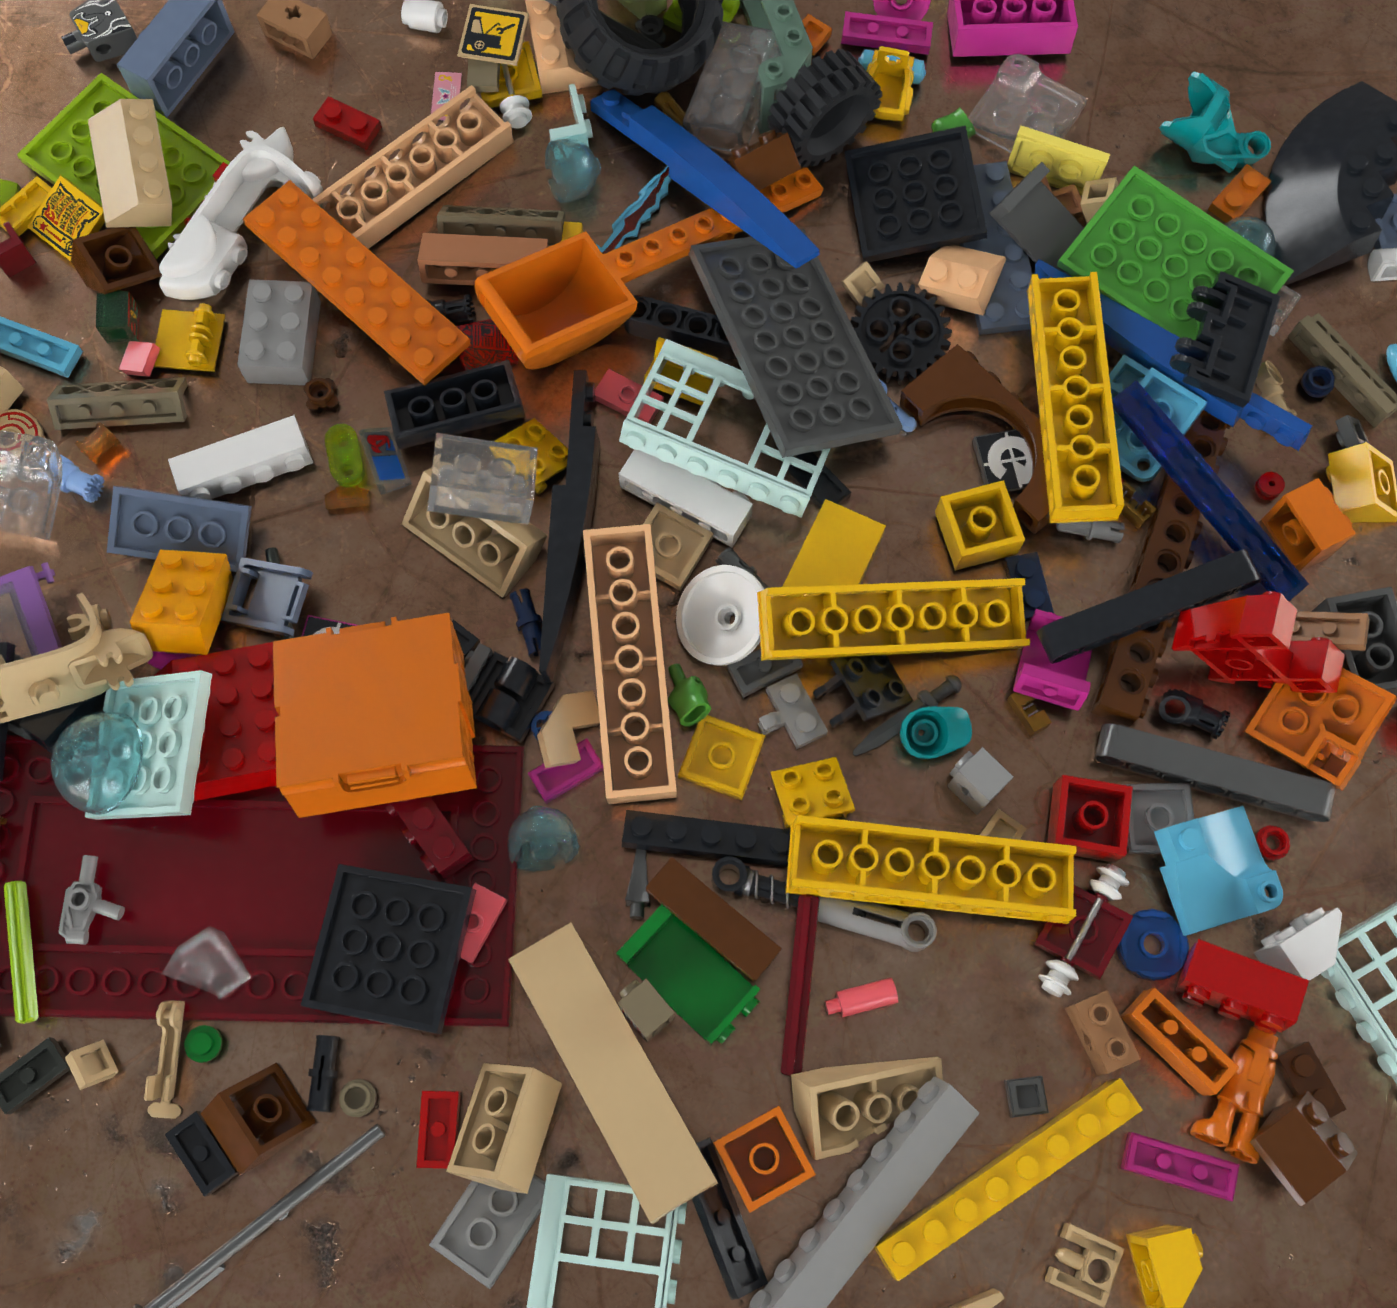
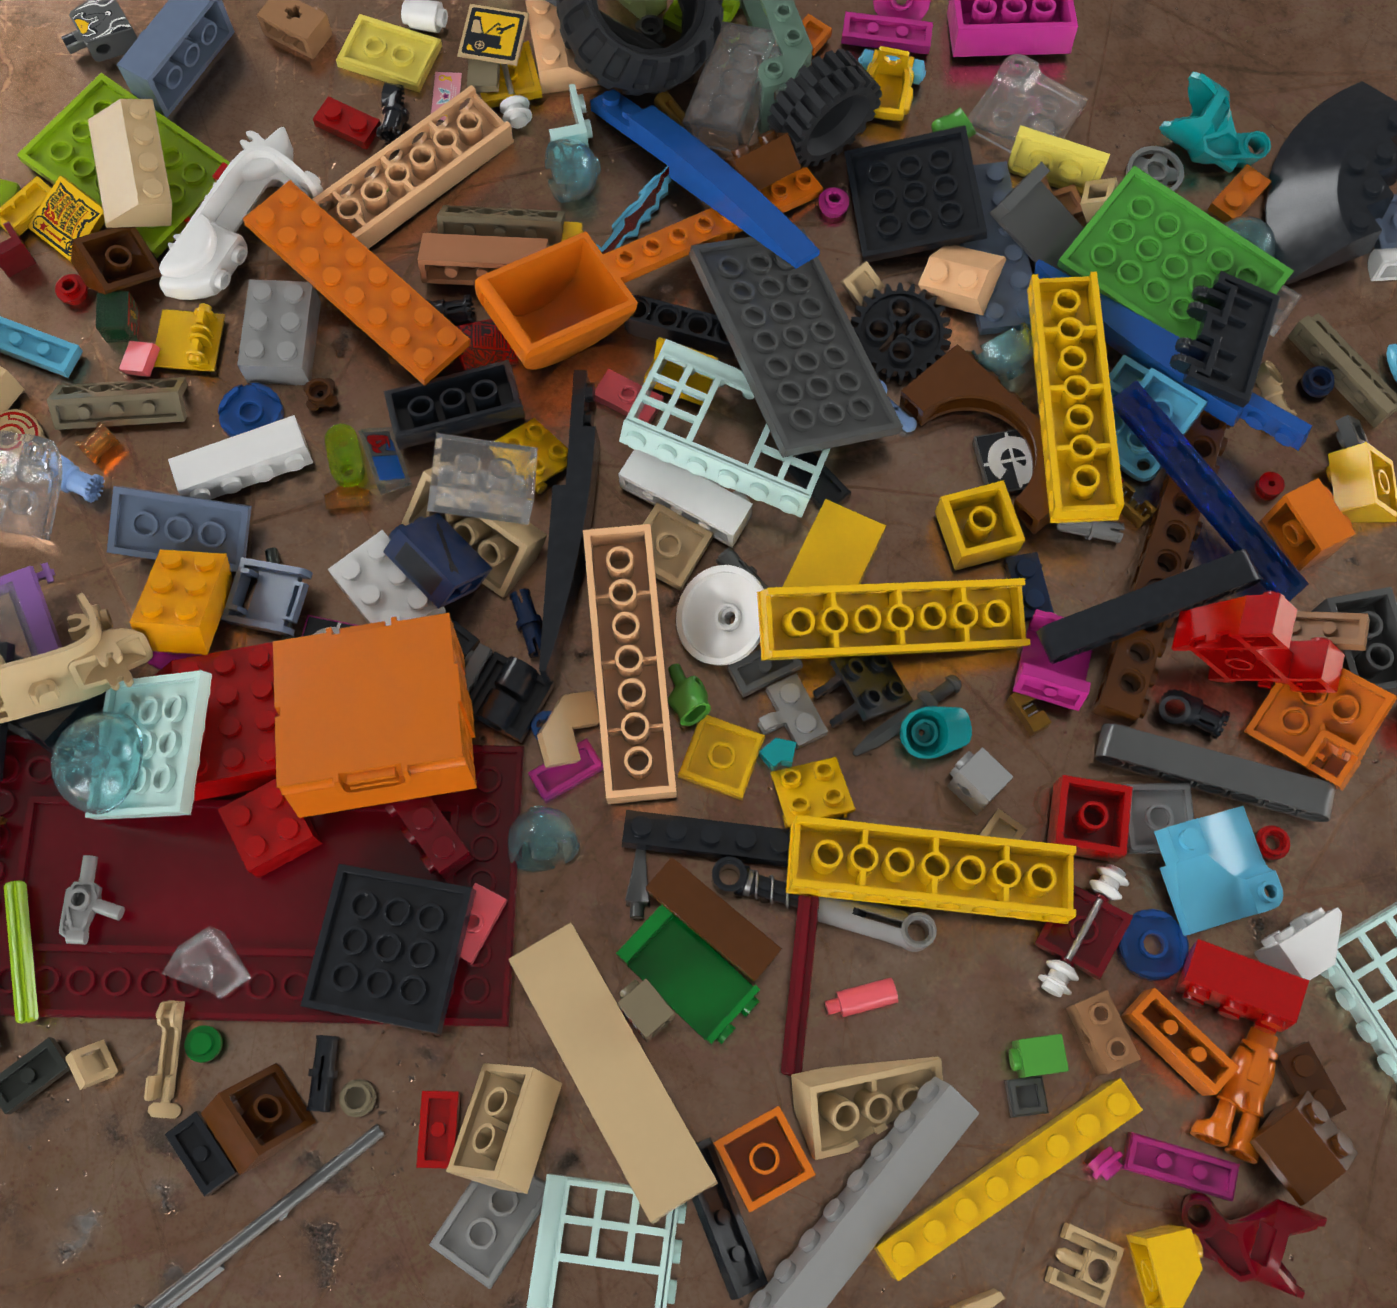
(76, 294): none -> red plate
(249, 408): none -> blue tile
(267, 829): none -> red brick
(379, 586): none -> white brick
(389, 53): none -> light yellow tile
(394, 113): none -> black connector
(436, 559): none -> dark blue brick
(778, 753): none -> teal piece
(833, 209): none -> dark pink plate
(1007, 352): none -> clear light blue cylinder
(1038, 1056): none -> bright green brick
(1106, 1164): none -> dark pink plate
(1157, 165): none -> light grey wheel
(1252, 1244): none -> dark red piece

